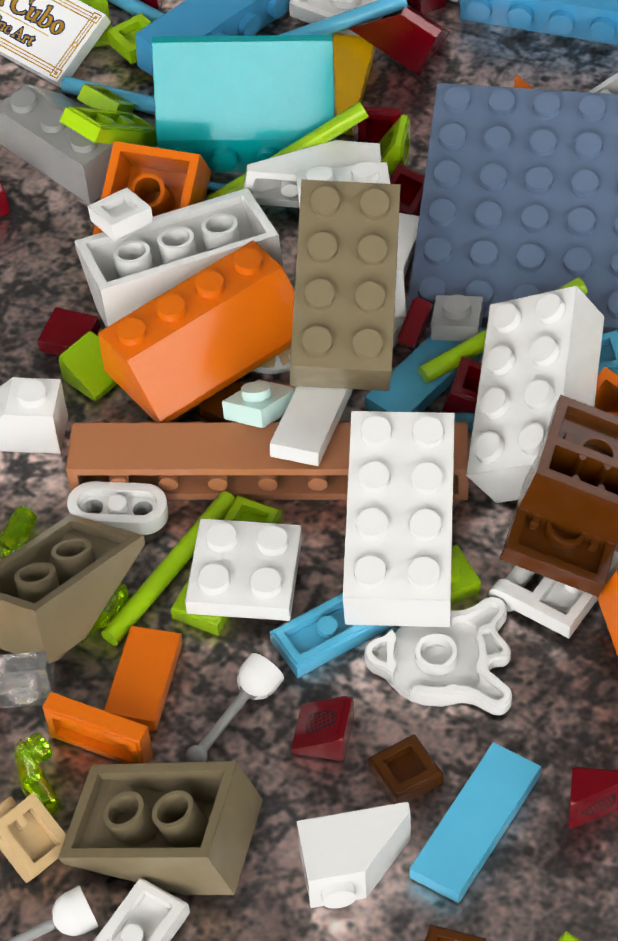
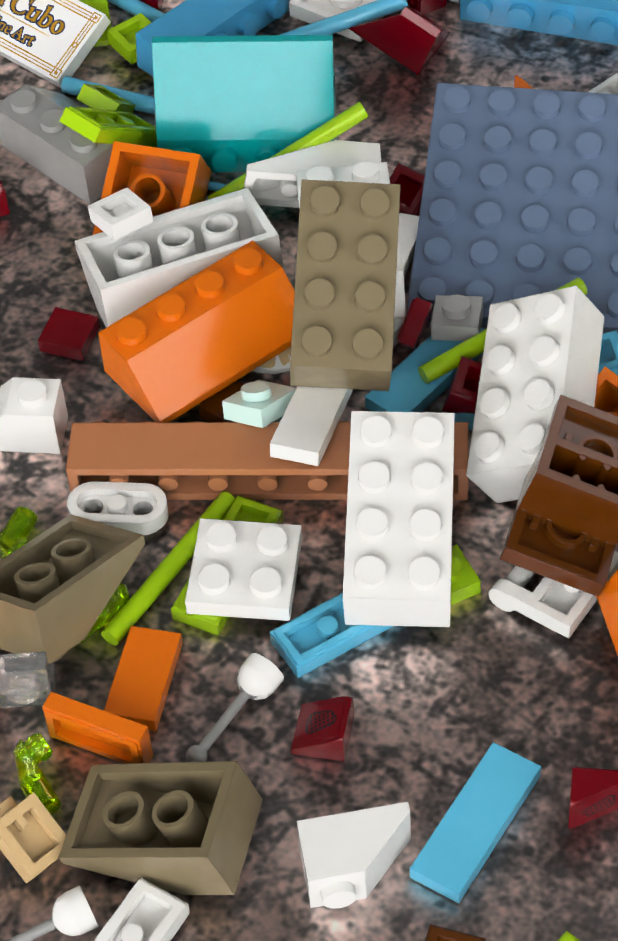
(84, 369): lime slope -> none
(352, 67): yellow tile -> none
(378, 123): dark red slope -> none
(396, 144): lime slope -> none
(405, 770): reddish brown tile -> none
(448, 662): white tile -> none

